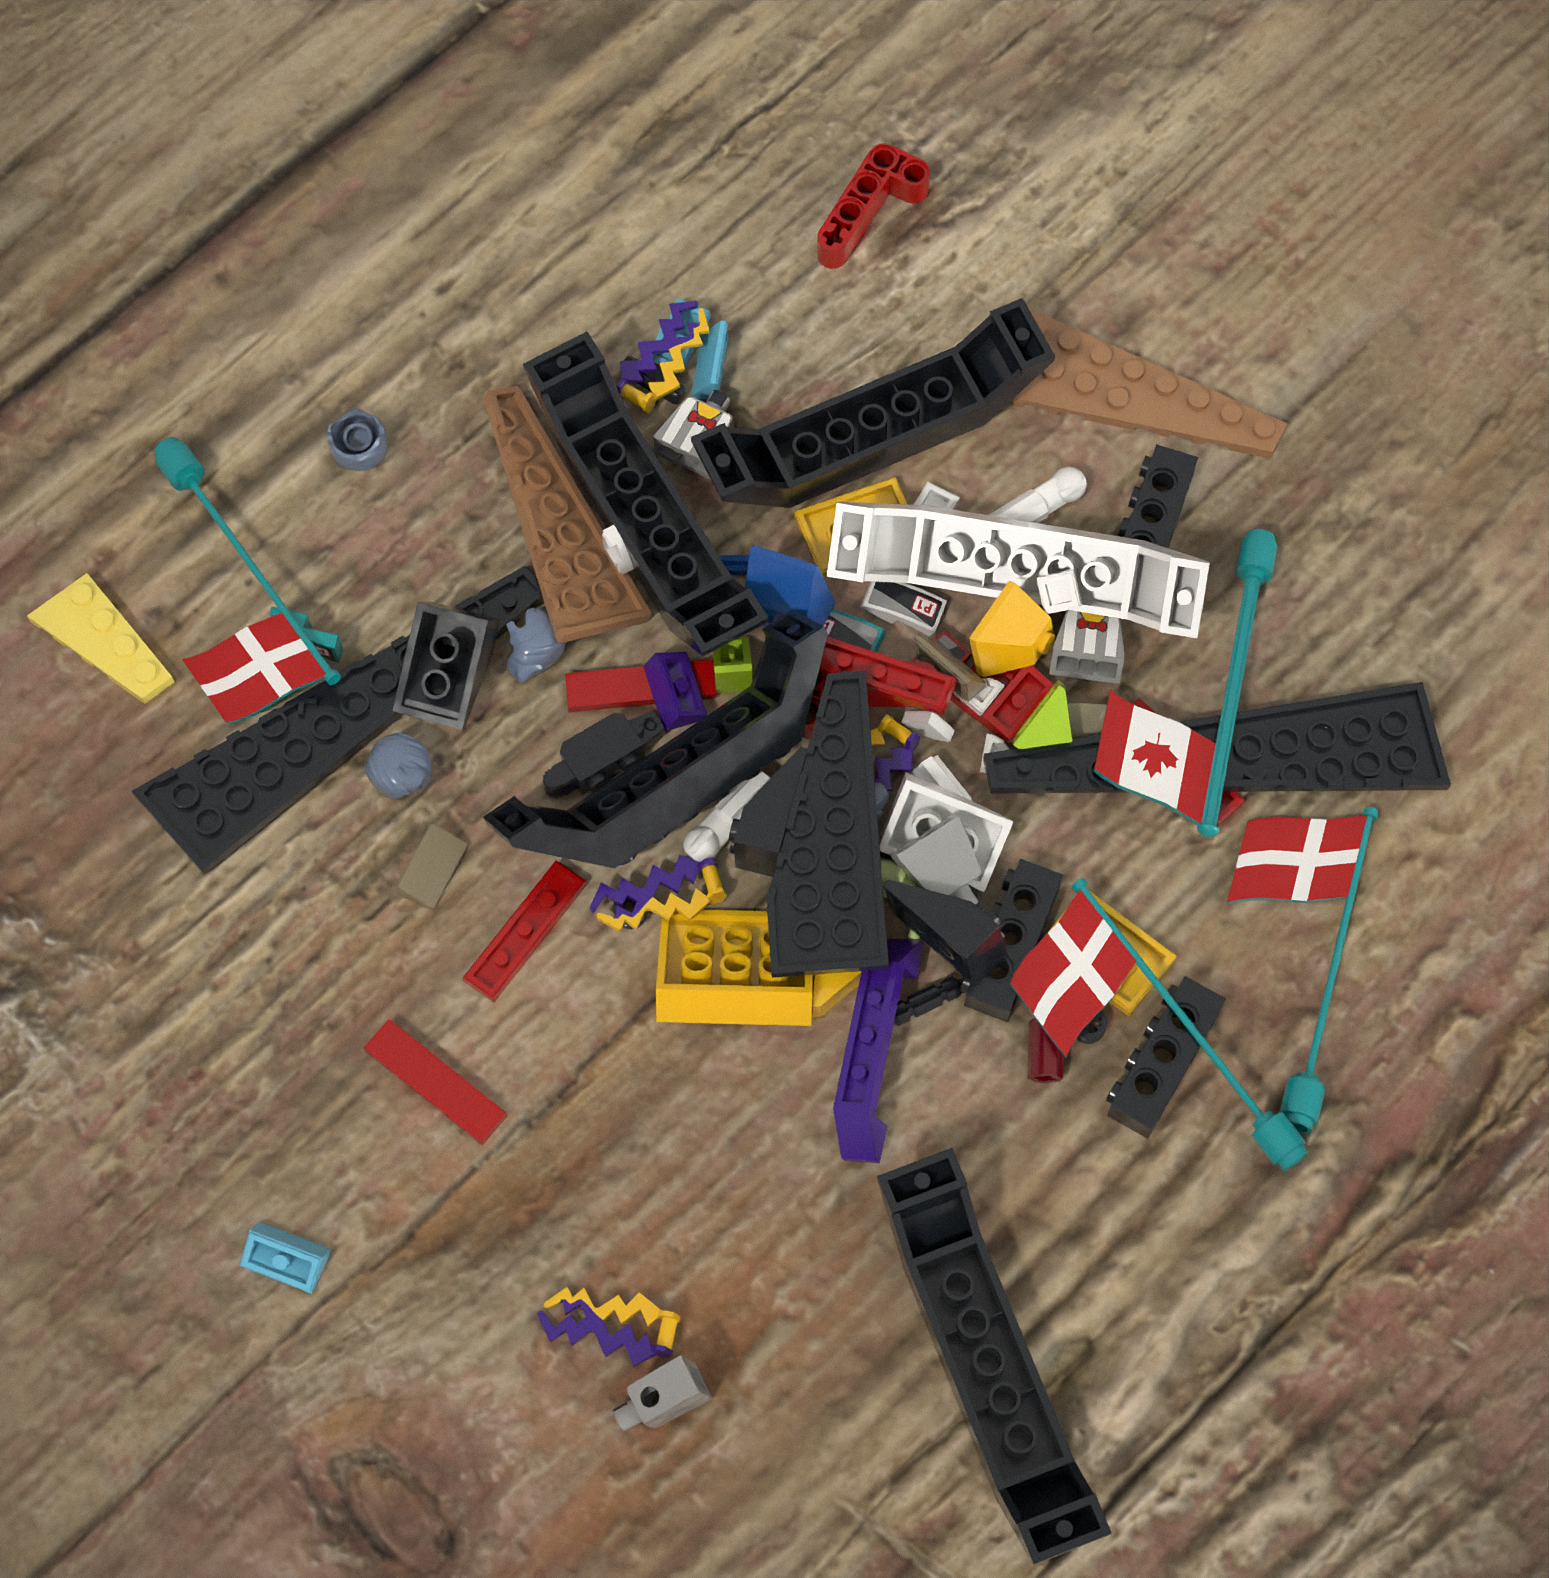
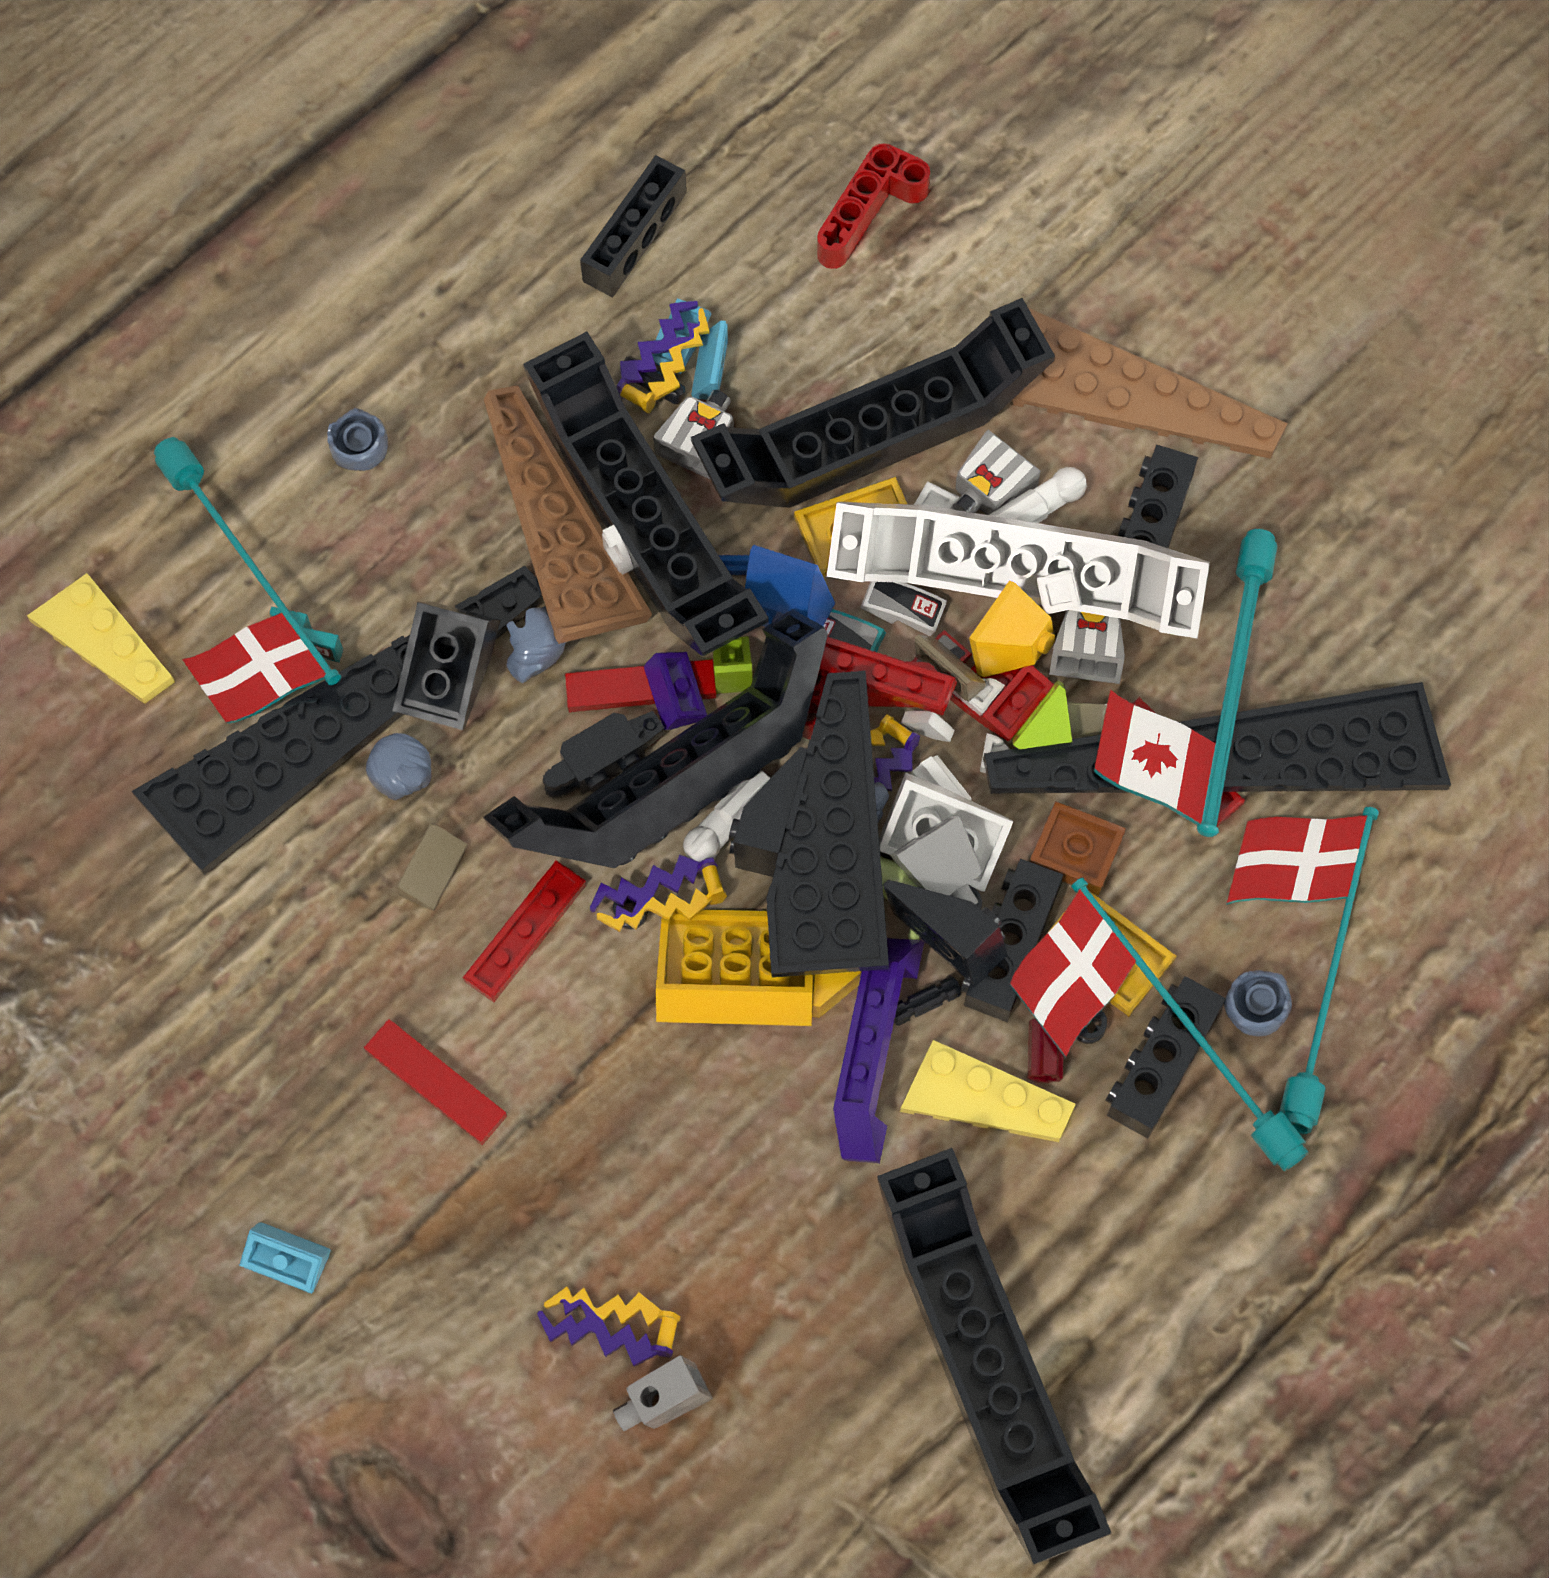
(633, 226): none -> black brick
(975, 1093): none -> light yellow wing
(993, 476): none -> torso
(1078, 846): none -> dark orange tile
(1258, 1002): none -> sand blue hair

